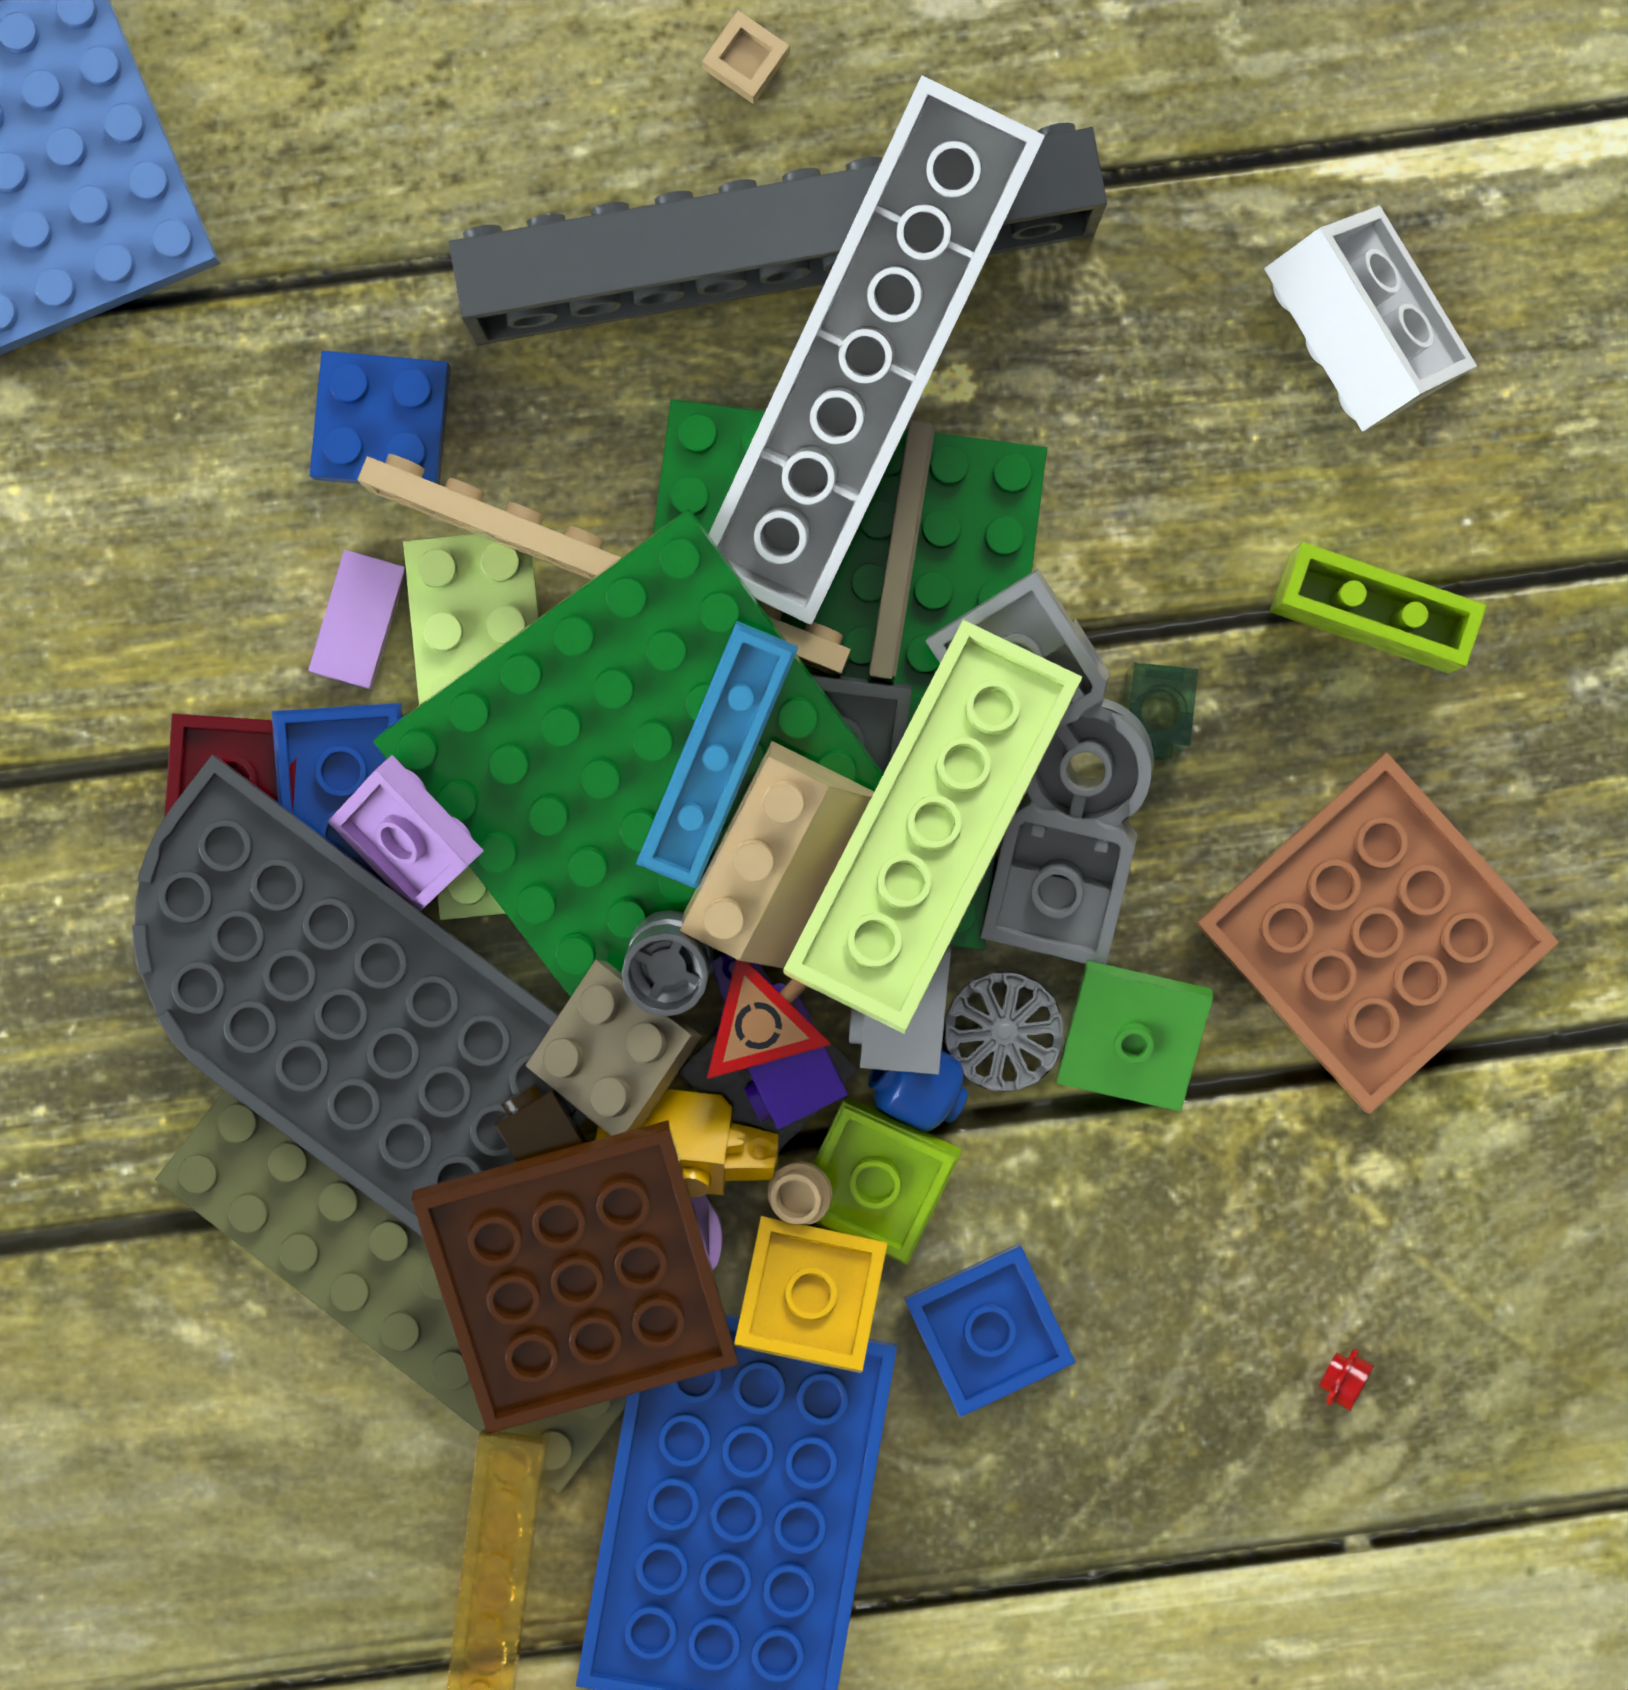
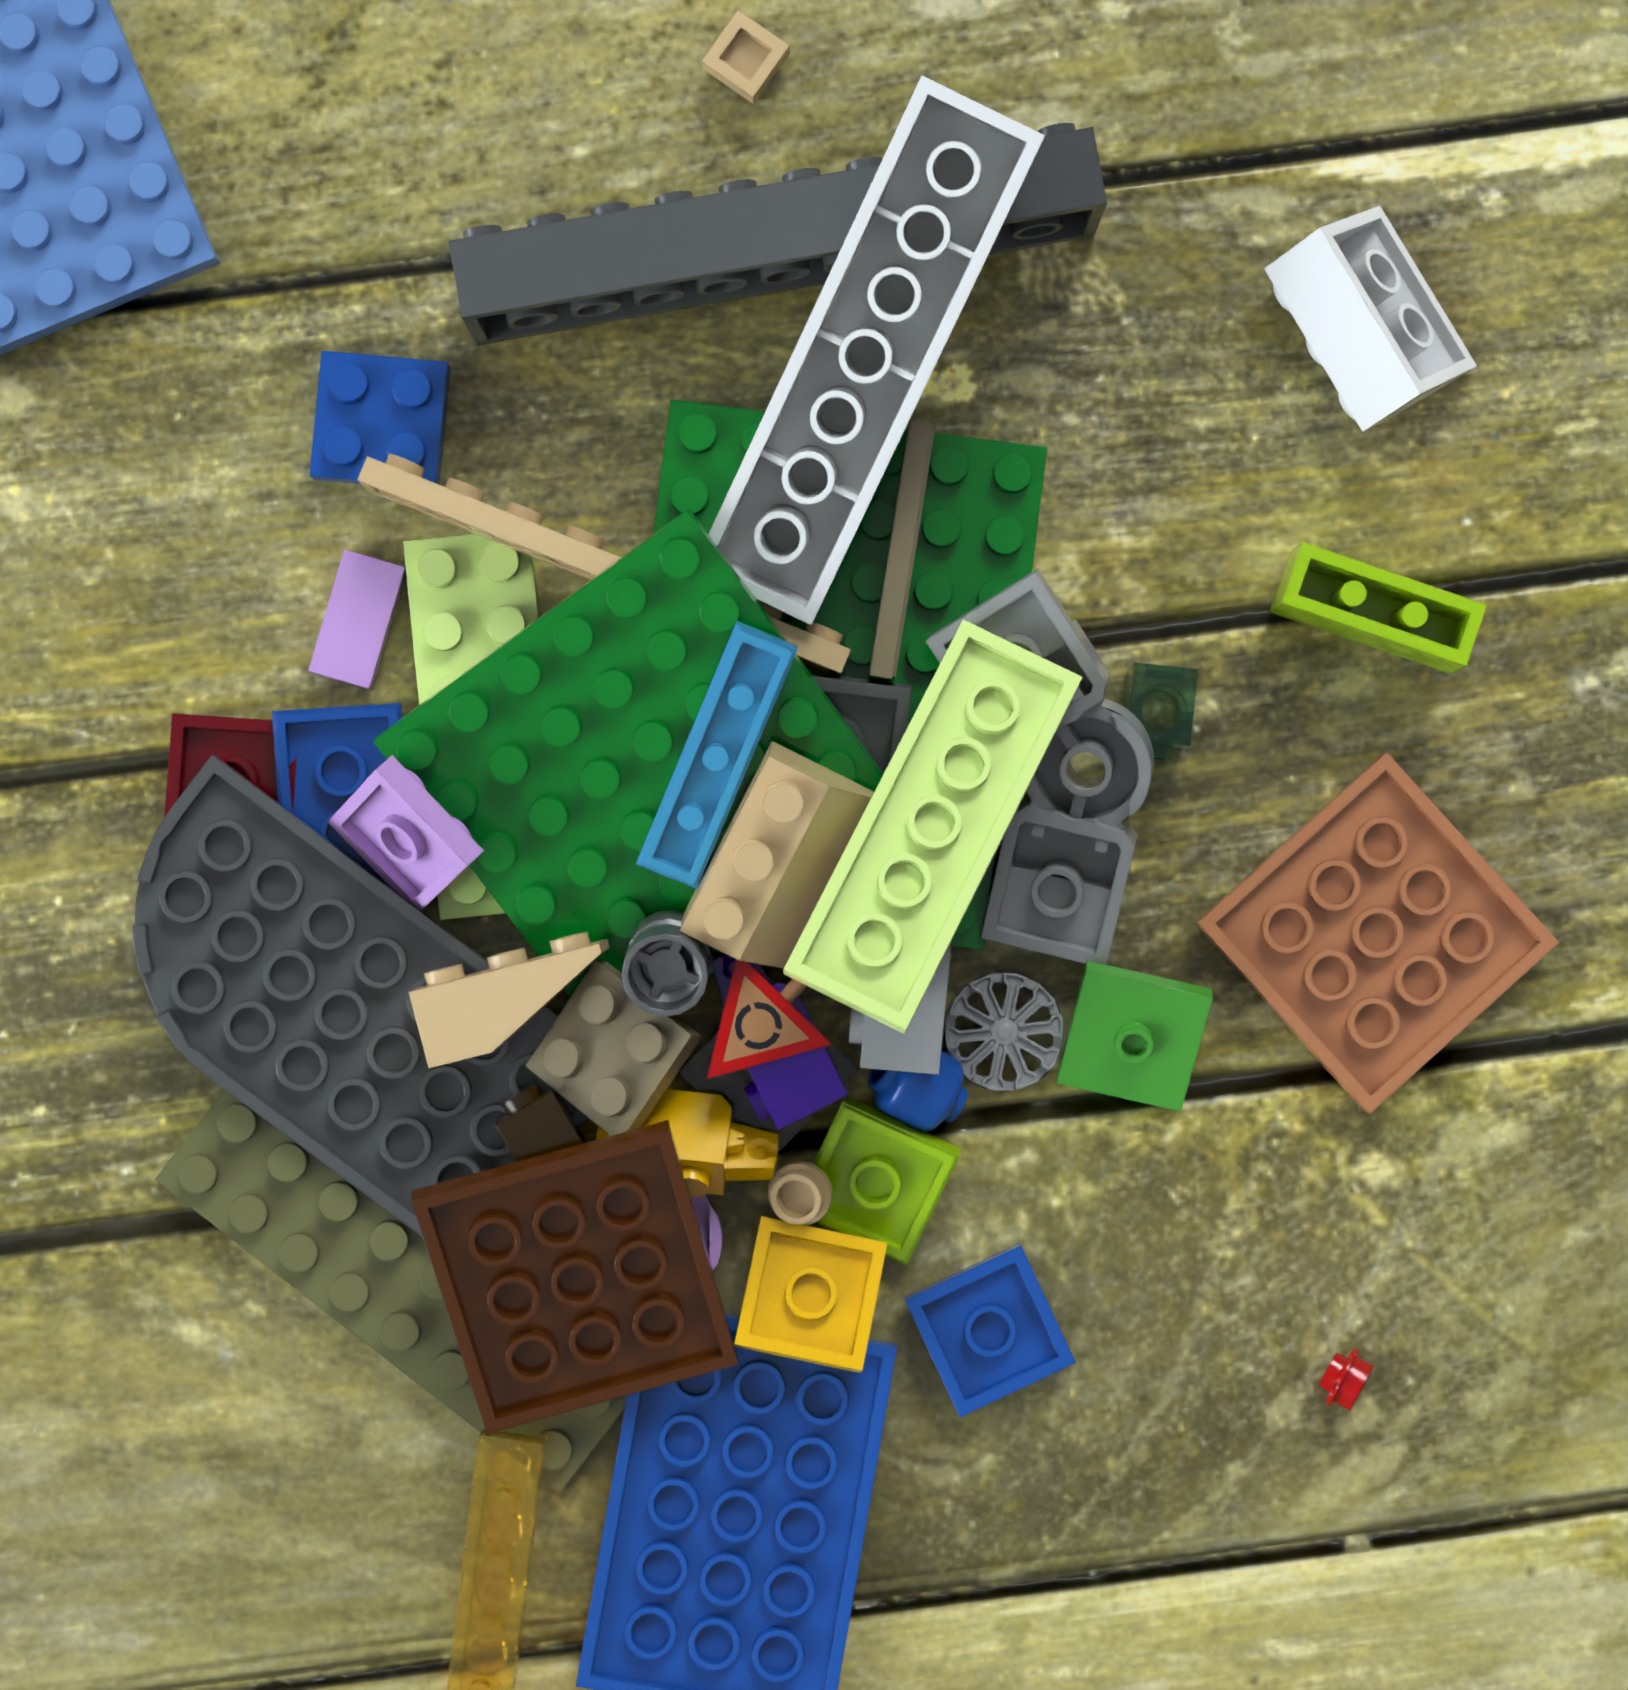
(482, 1010): none -> tan slope

